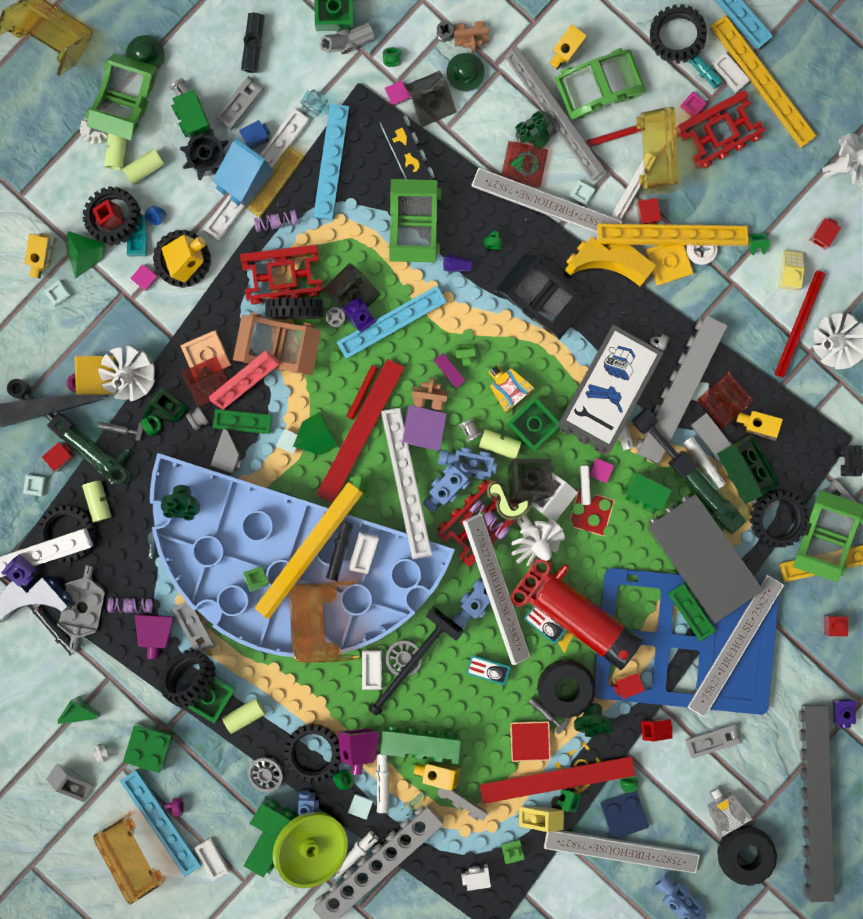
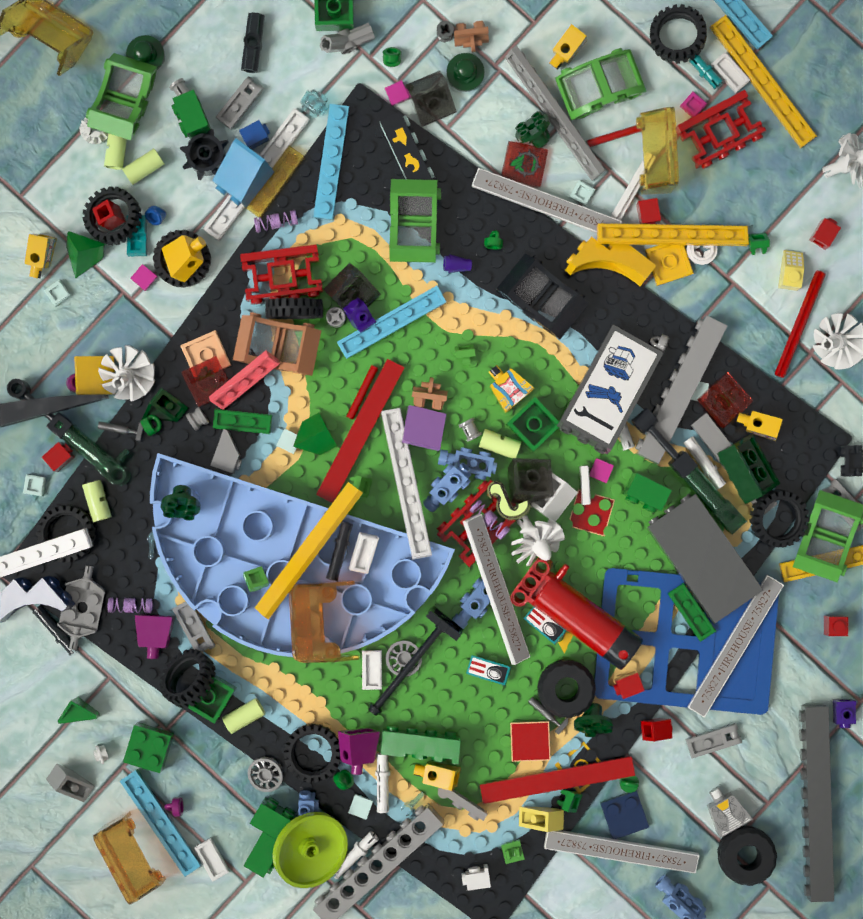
(19, 571): dark purple brick -> none
(449, 370): magenta piece -> none

